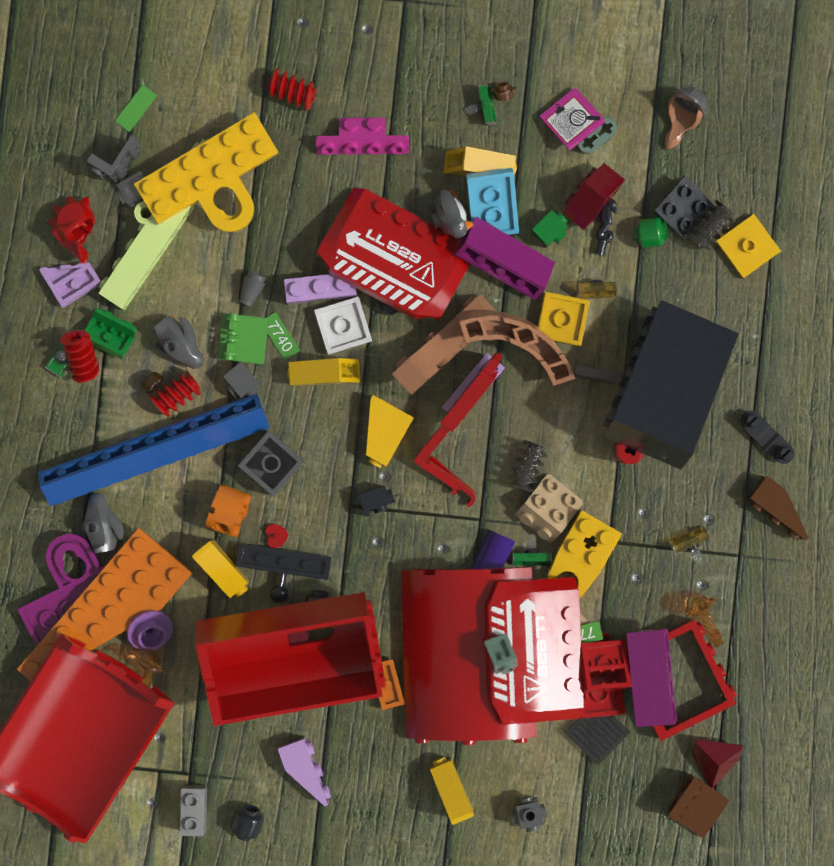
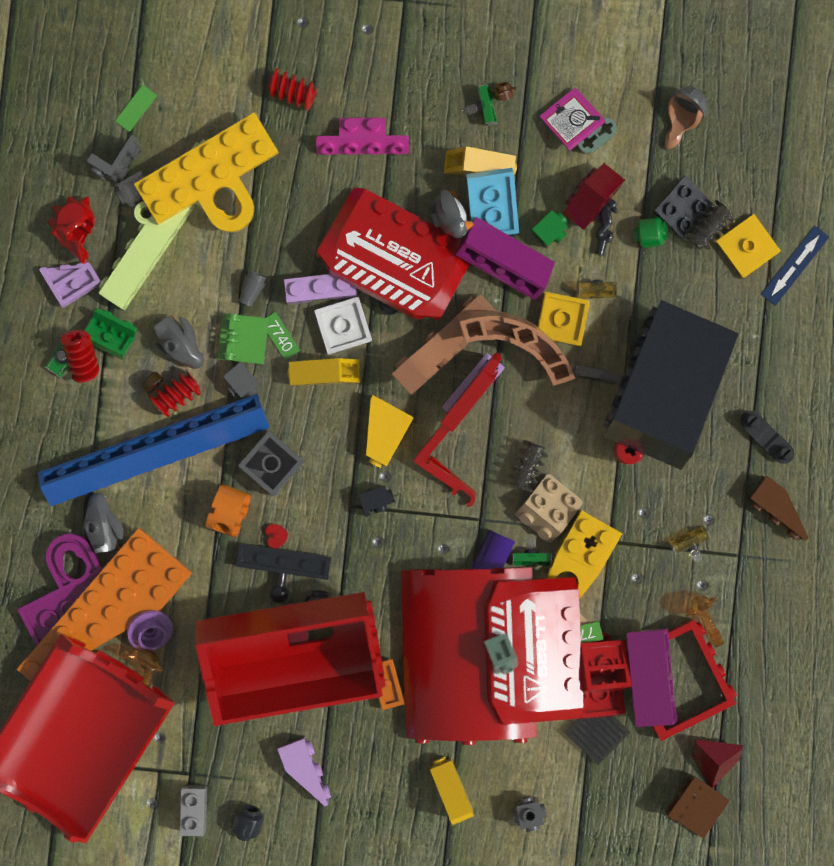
(221, 569): yellow slope -> none
(795, 265): none -> dark blue sticker

